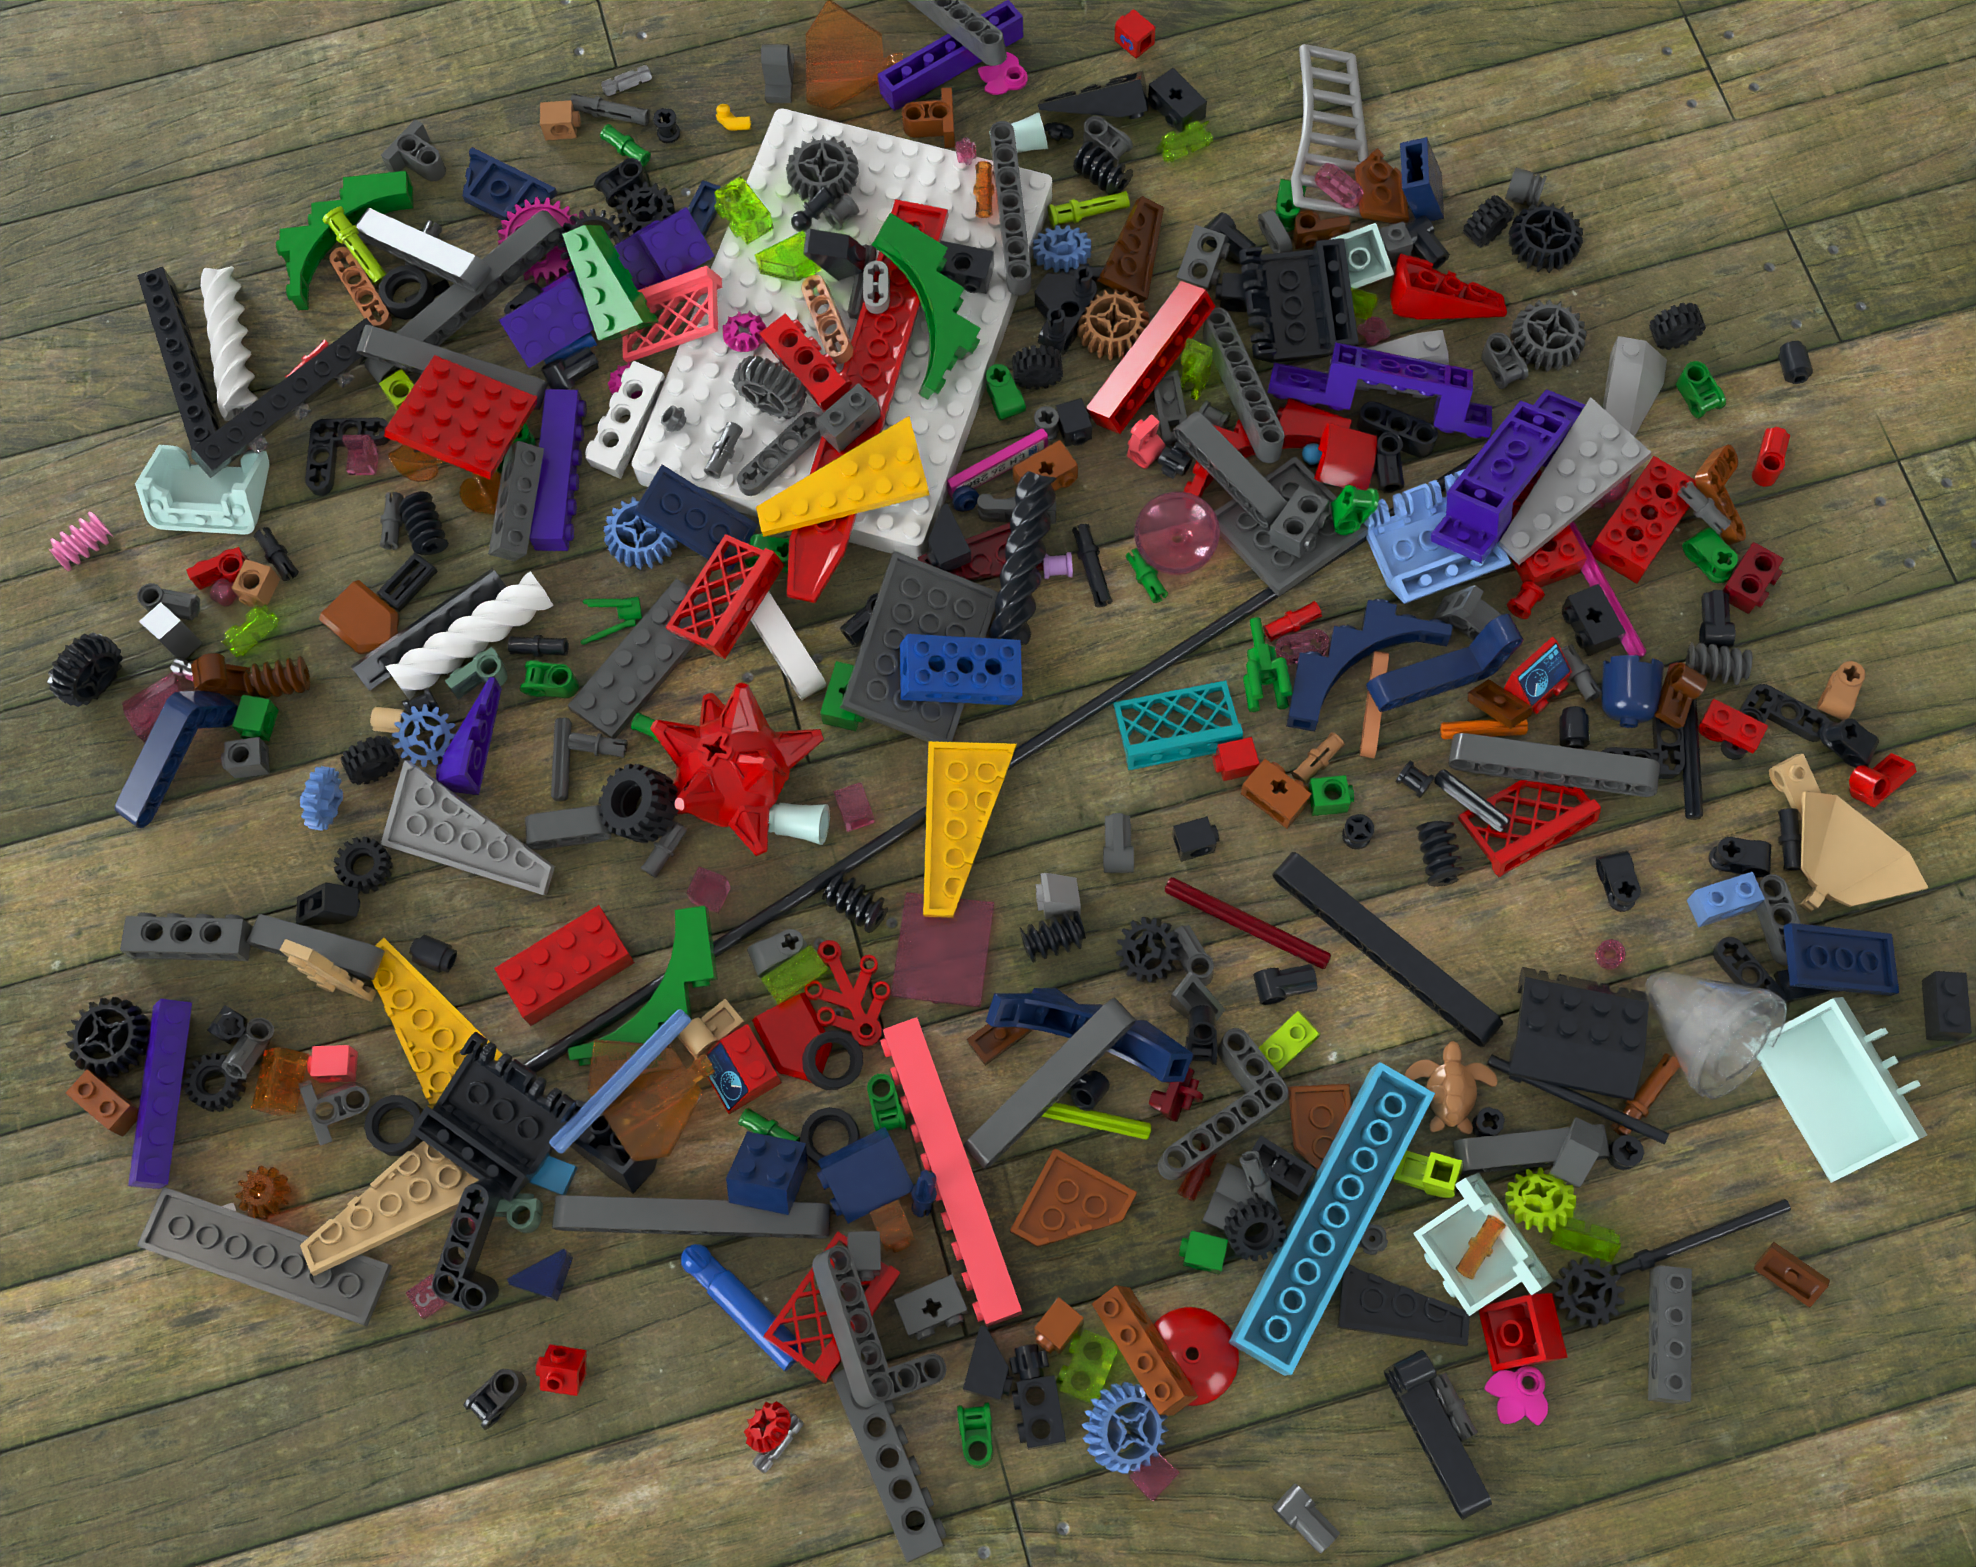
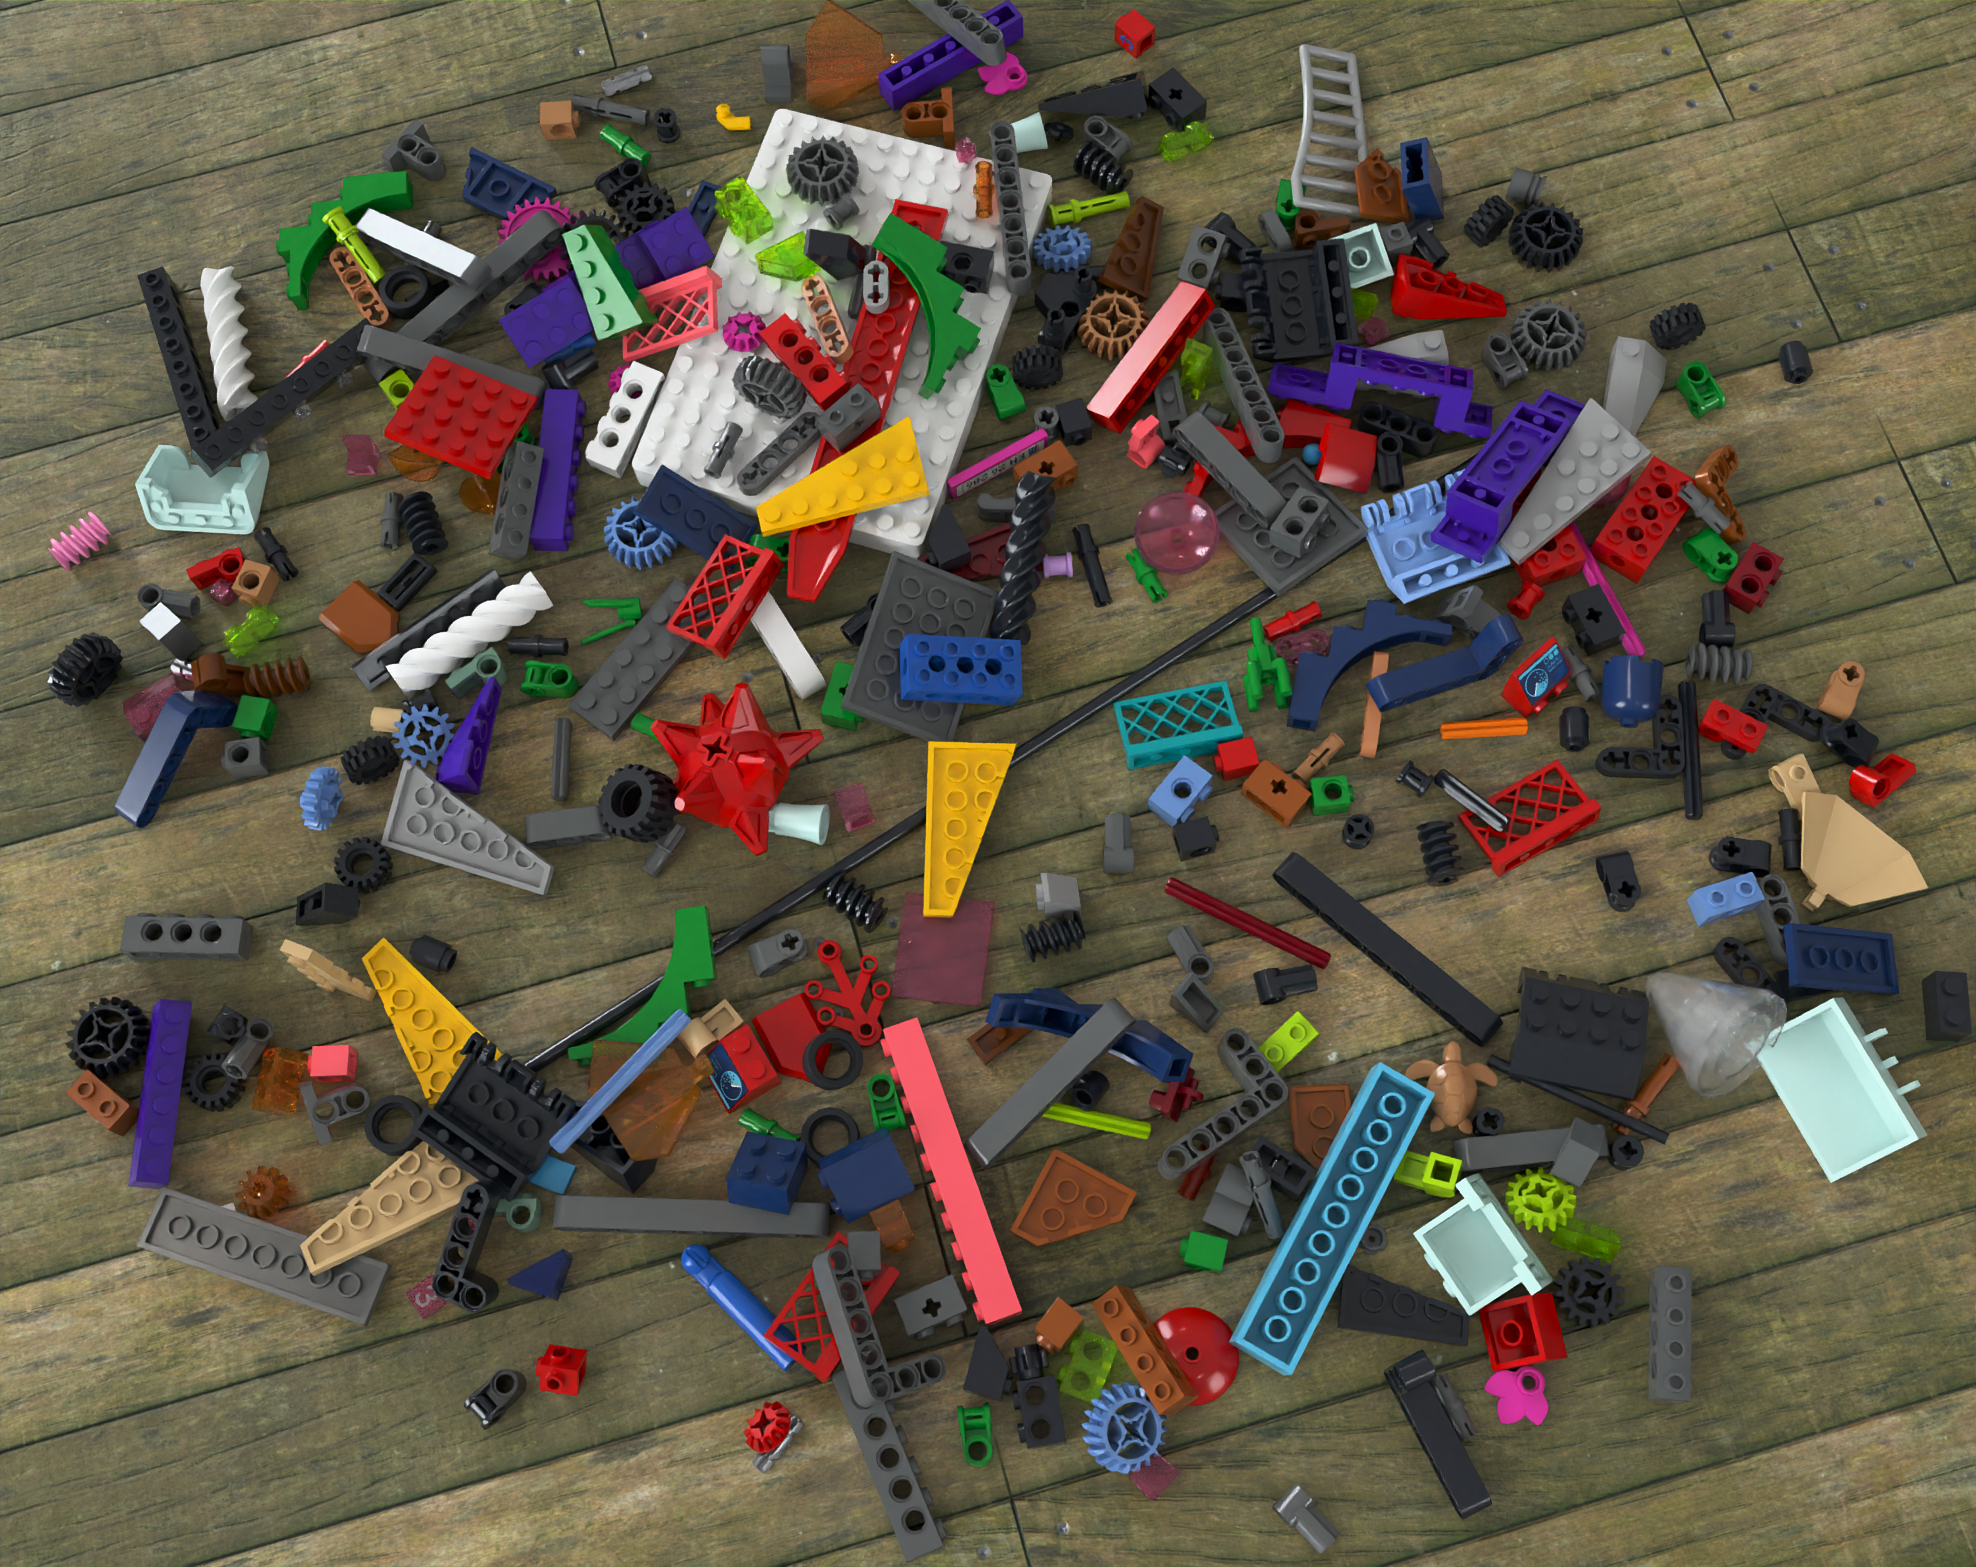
(330, 444): black beam -> none
(346, 953): dark grey beam -> none
(564, 965): red brick -> none
(598, 744): dark grey axle -> none
(673, 418): dark grey plate -> none
(708, 889): clear pink panel -> none
(794, 974): clear neon green hinge -> none
(803, 219): black pin -> none
(924, 1194): dark blue axle -> none
(964, 498): dark blue plate -> none
(1152, 936): black gear -> none
(1185, 776): none -> medium blue brick
(1202, 1039): black piece -> none
(1262, 1242): black tyre -> none
(1339, 185): clear pink beam -> none
(1353, 508): green piece -> none
(1480, 1246): clear orange pin -> none
(1499, 703): reddish brown plate -> none
(1554, 764): dark grey beam -> none
(1609, 945): clear pink bush -> none
(1646, 1259): black bar -> none
(1679, 689): reddish brown plate -> none
(1771, 456): red piece -> none
(1791, 1274): reddish brown plate -> none

